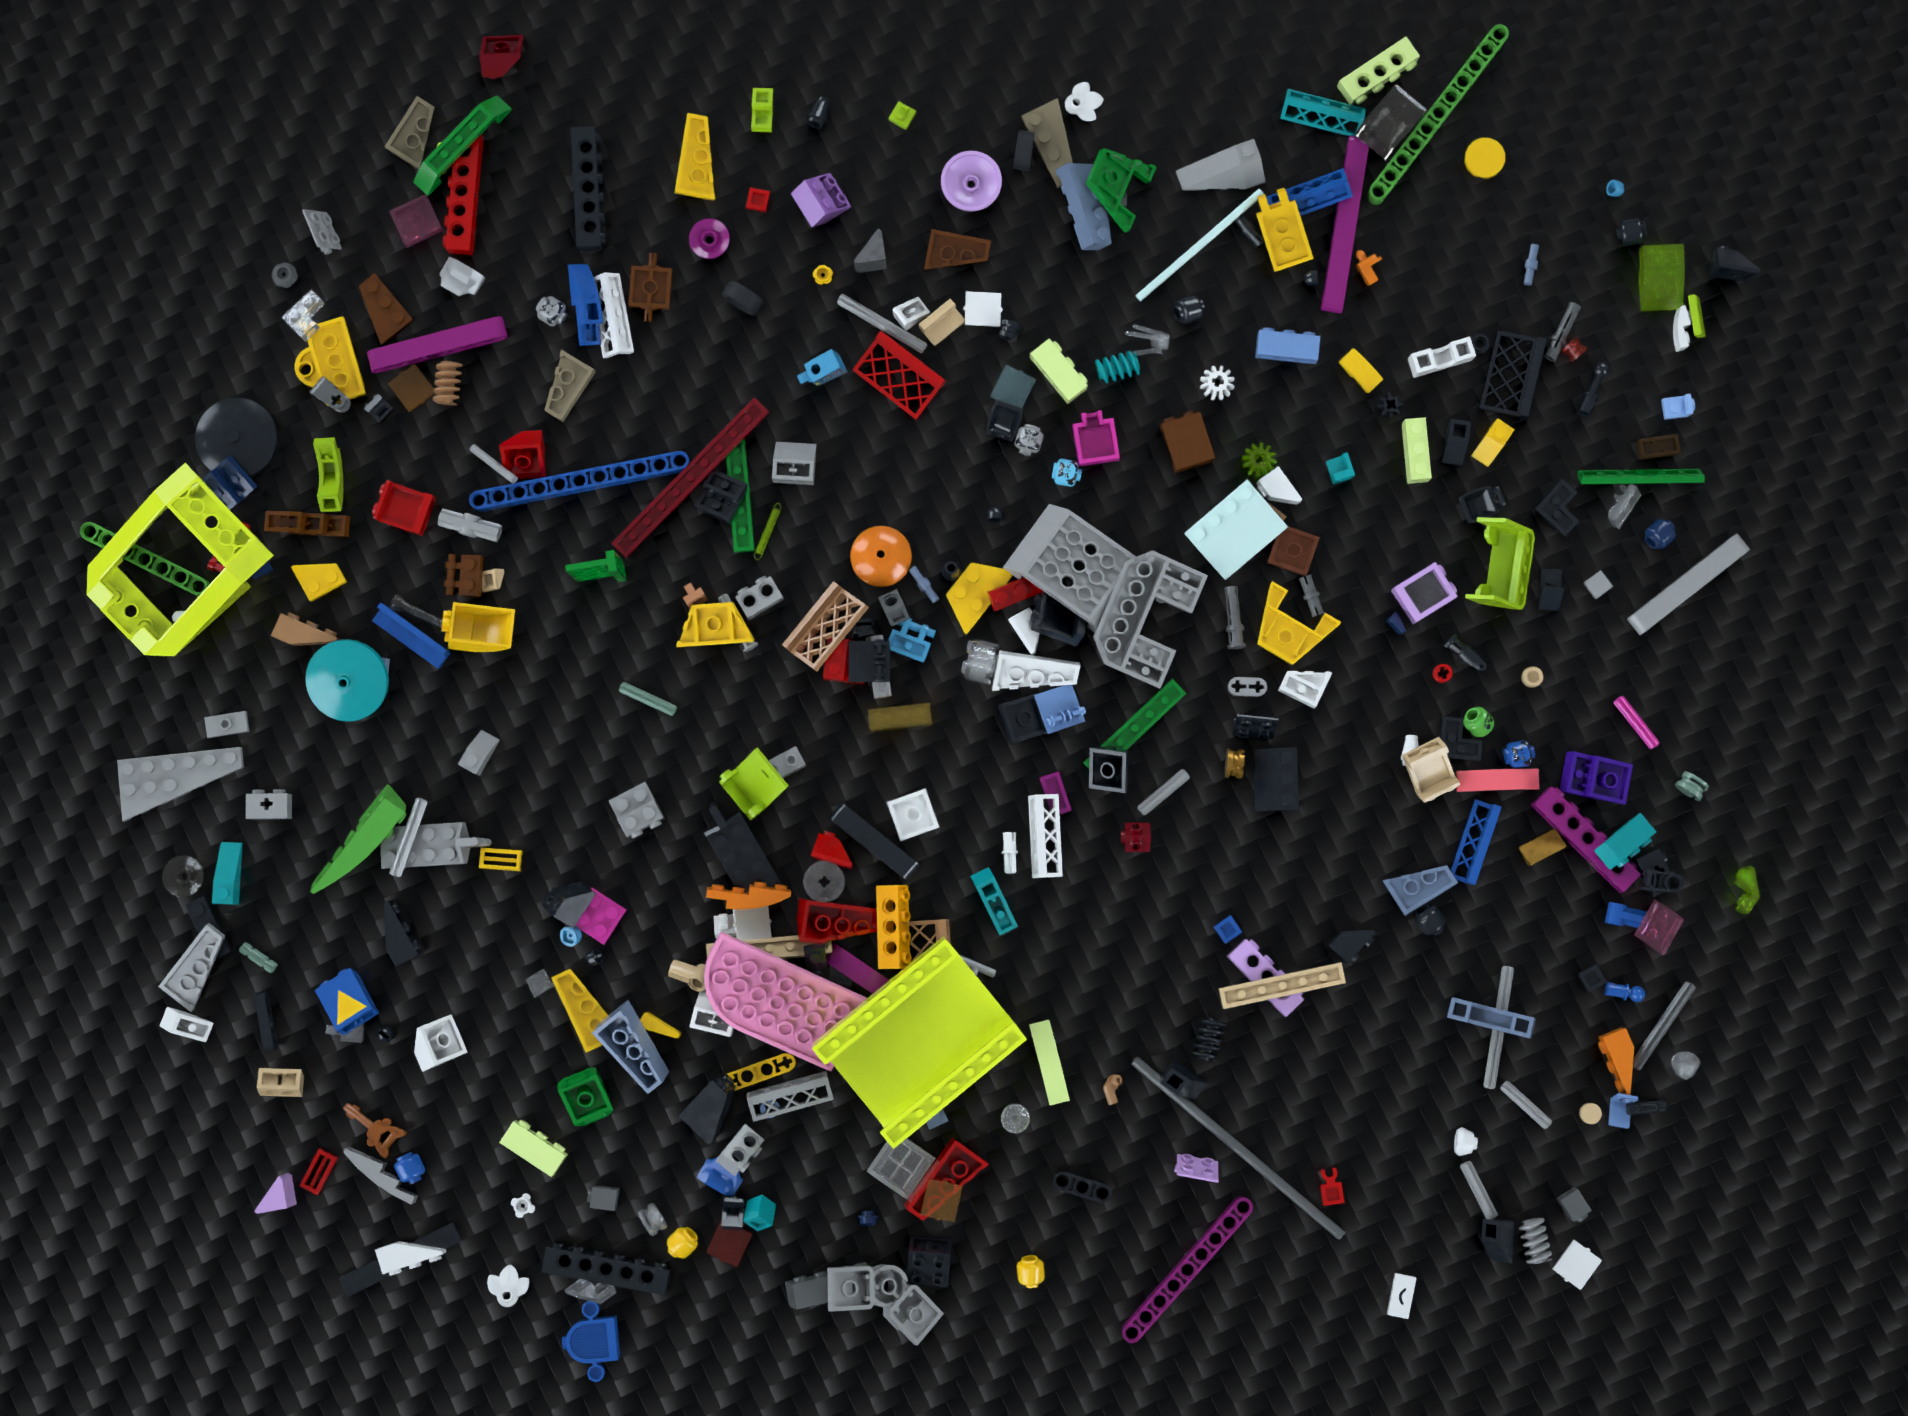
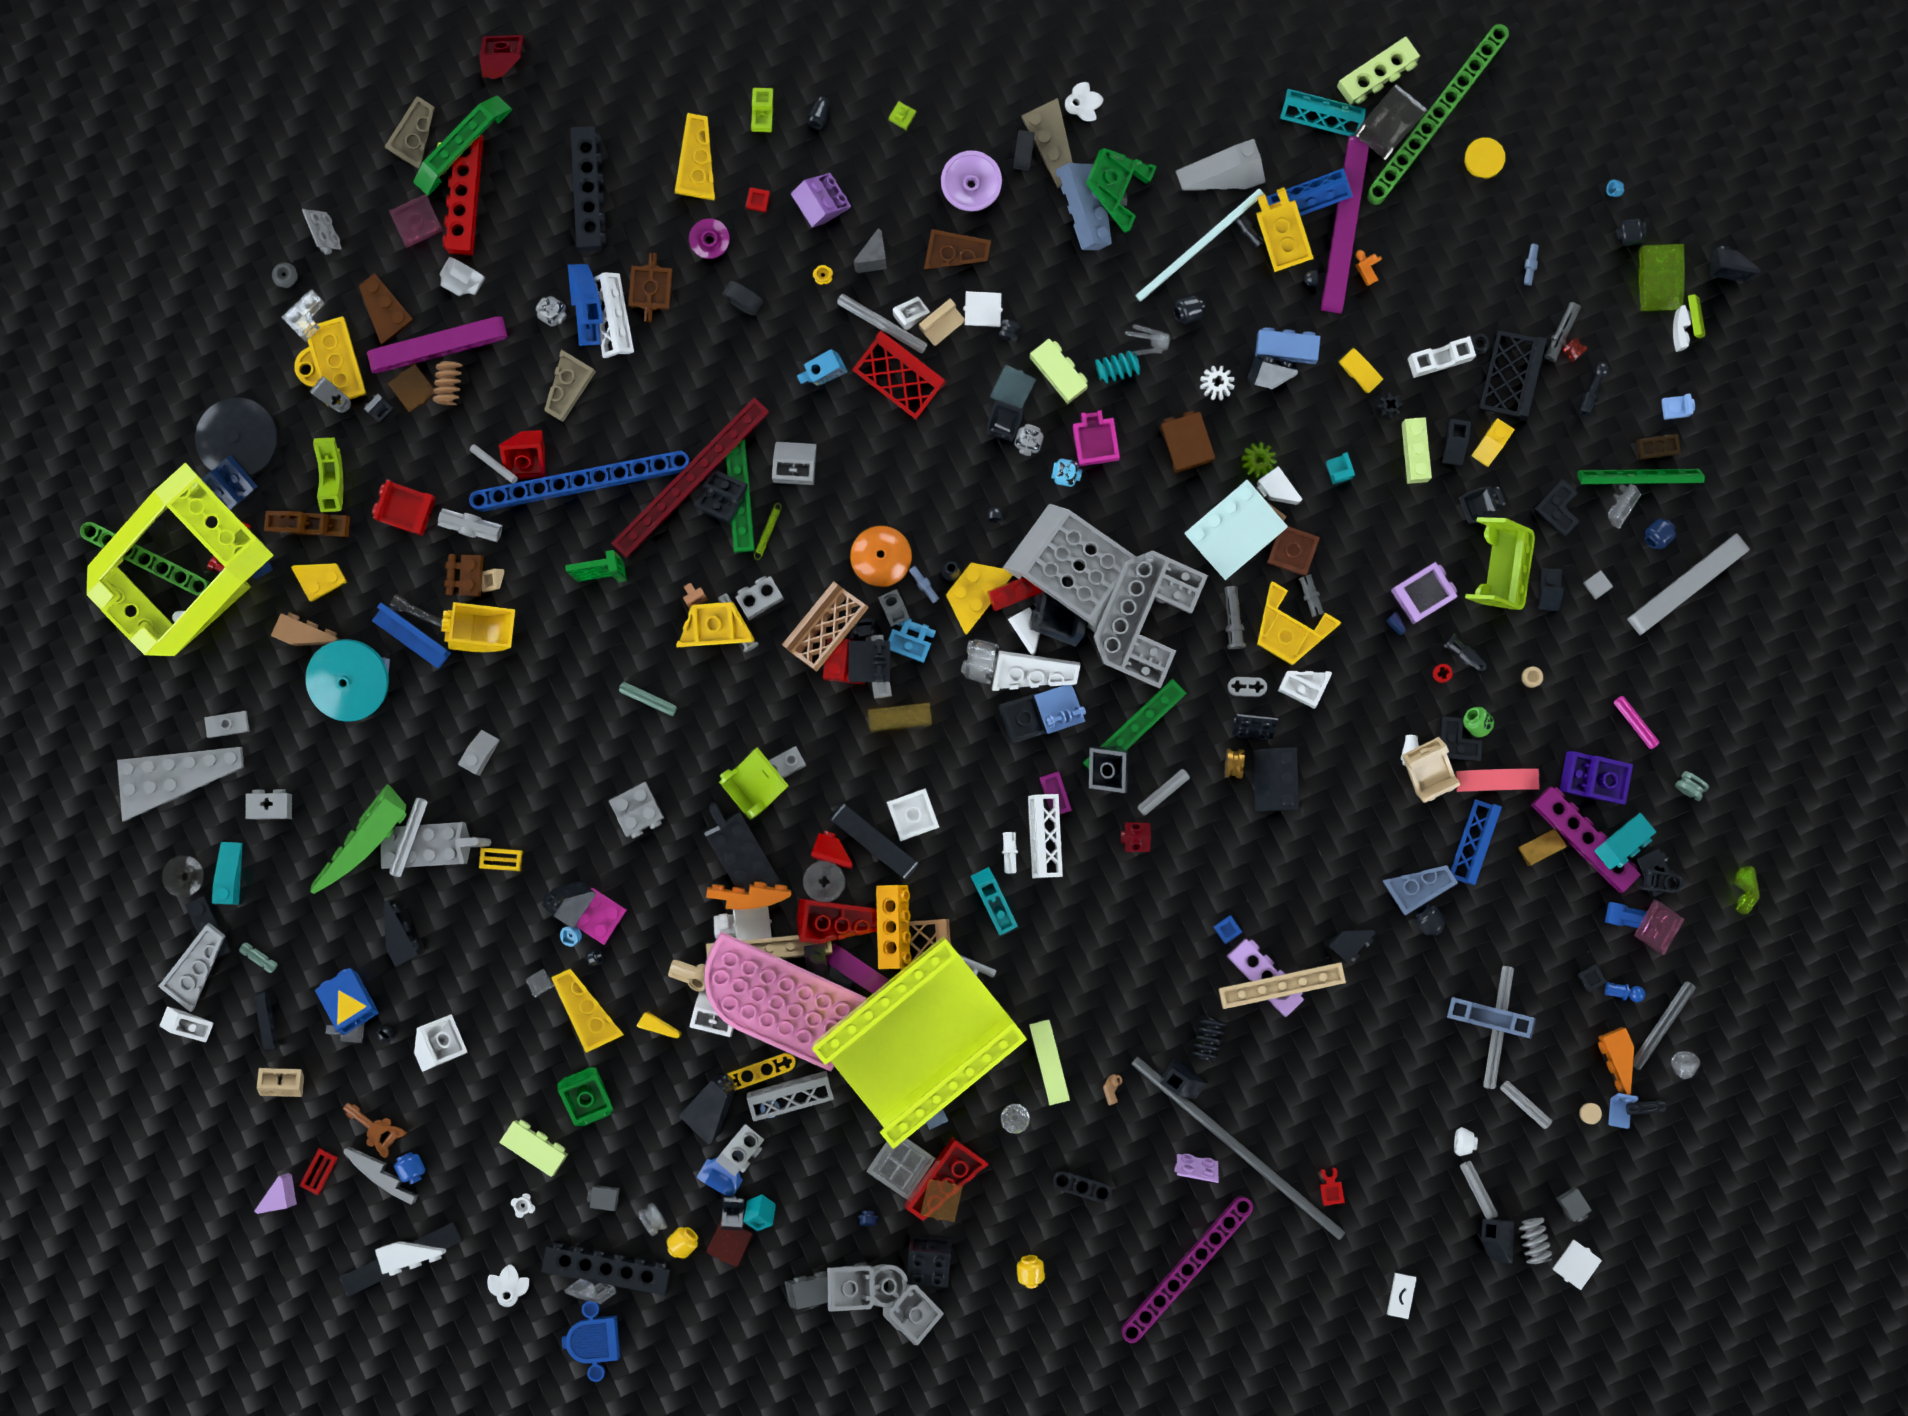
(632, 1047): sand blue wedge -> none
(1270, 373): none -> slope
(1518, 754): blue head -> none

